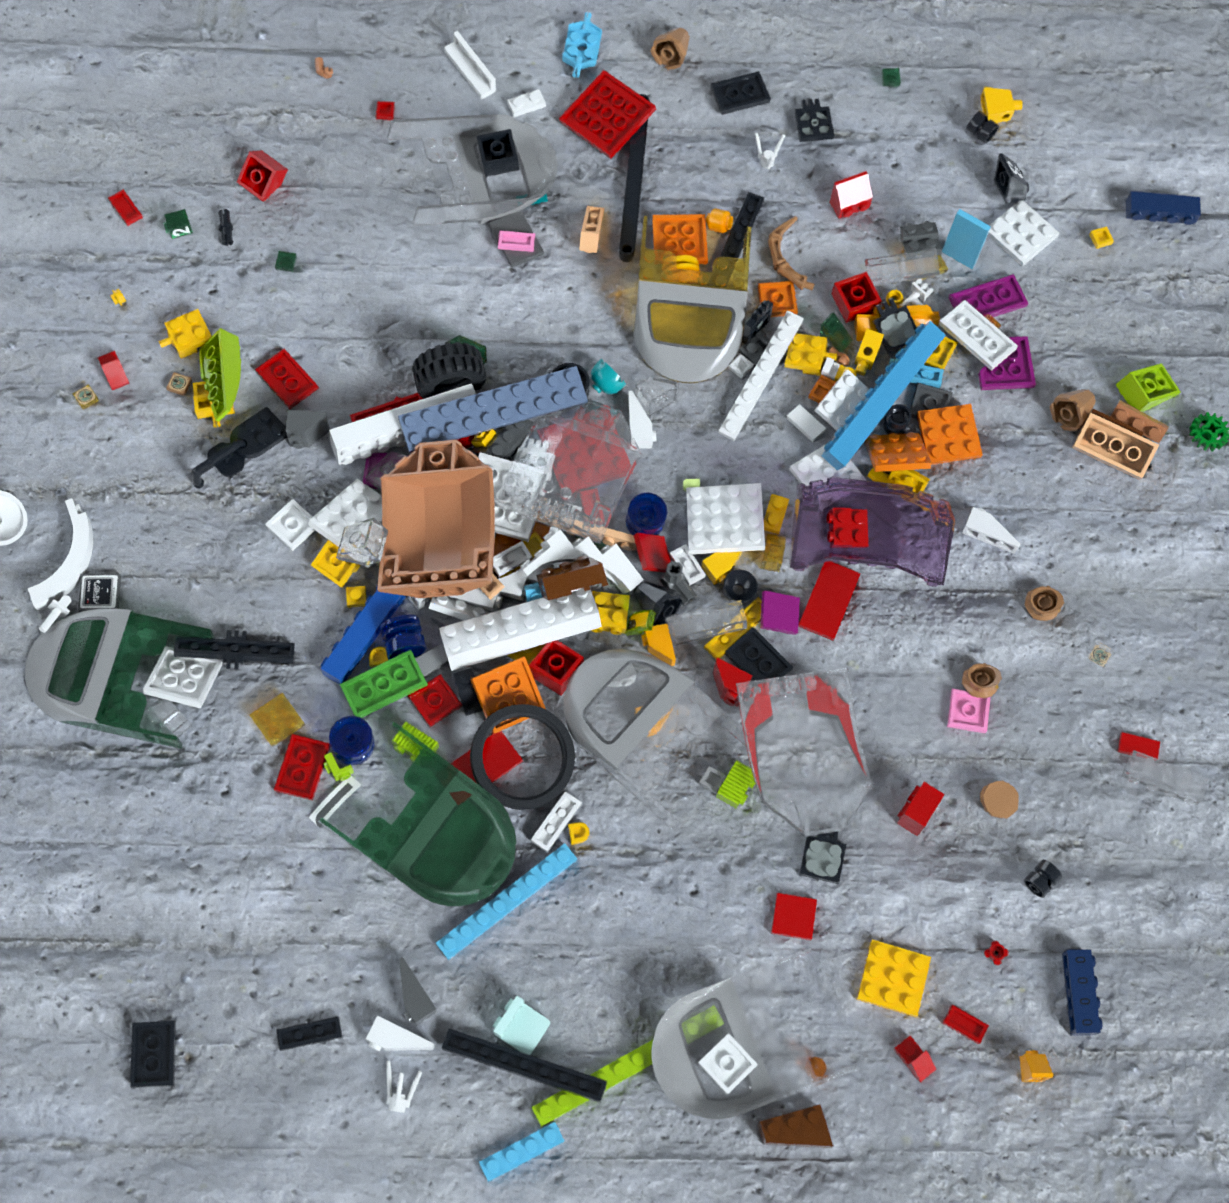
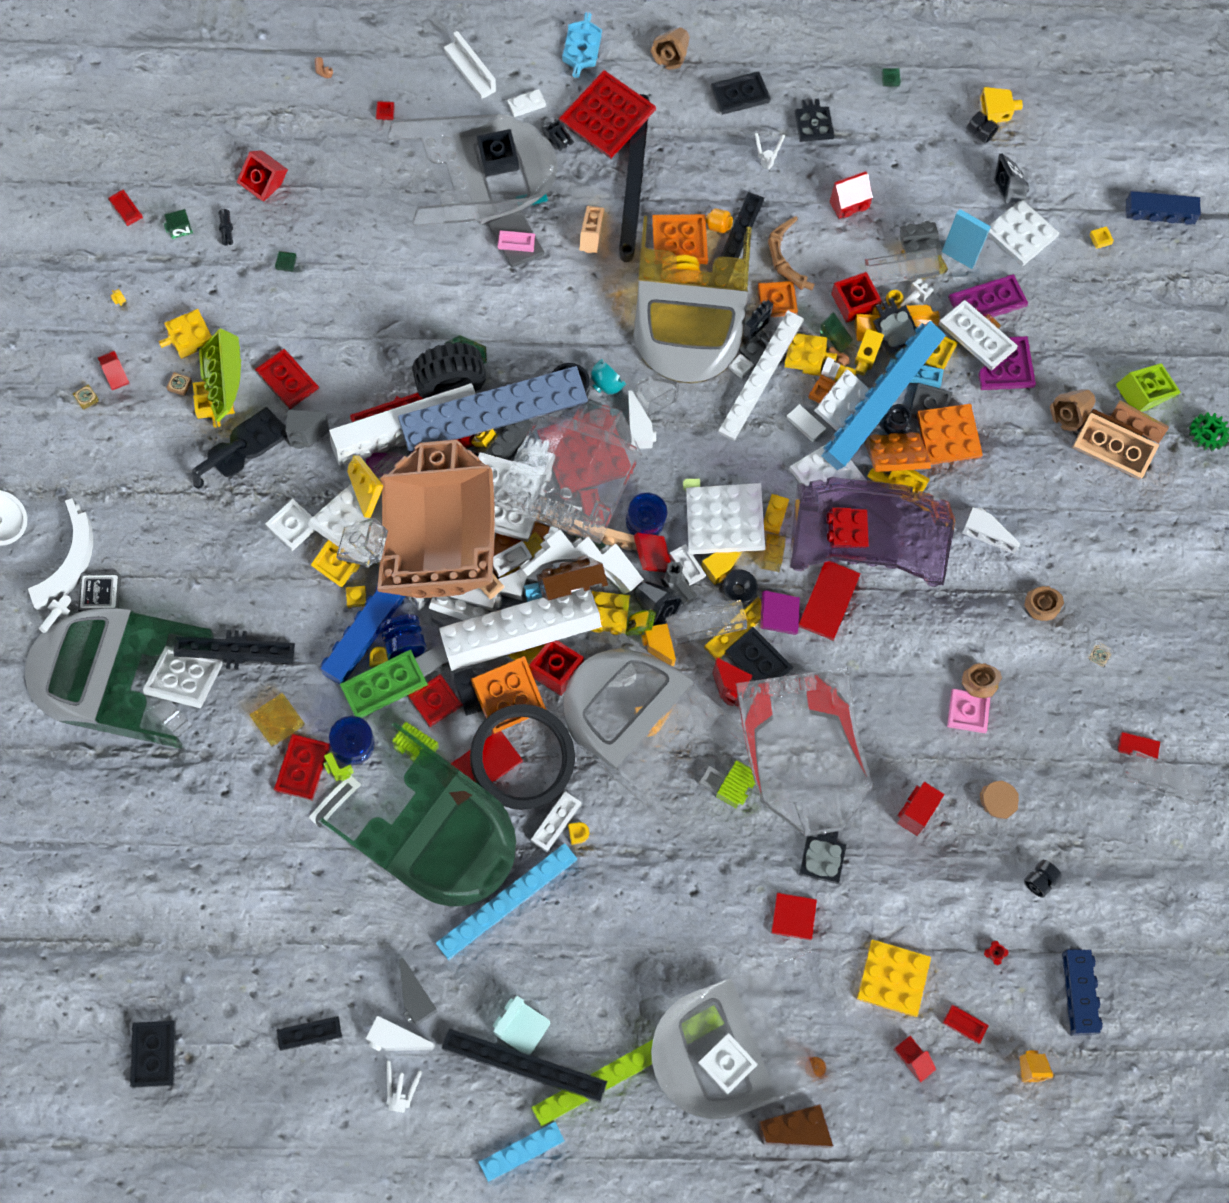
(365, 484): none -> yellow wing
(558, 134): none -> black arm

